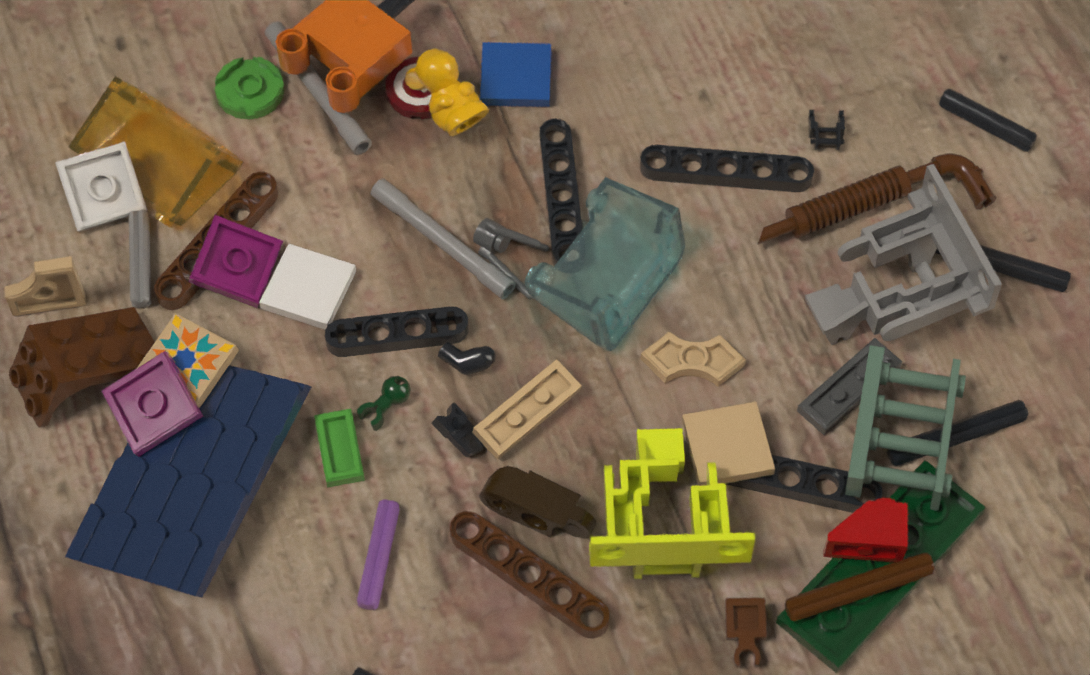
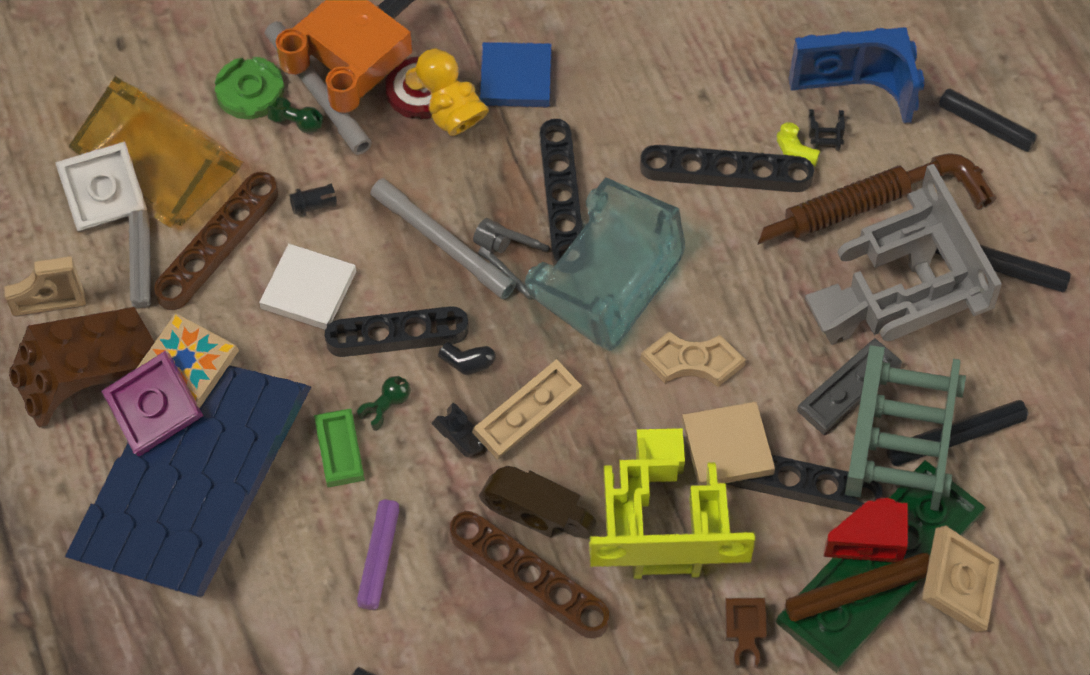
(235, 261): magenta tile -> none
(307, 118): none -> dark green arm
(311, 199): none -> black pin
(791, 145): none -> neon yellow arm
(864, 57): none -> blue bracket
(961, 579): none -> tan tile

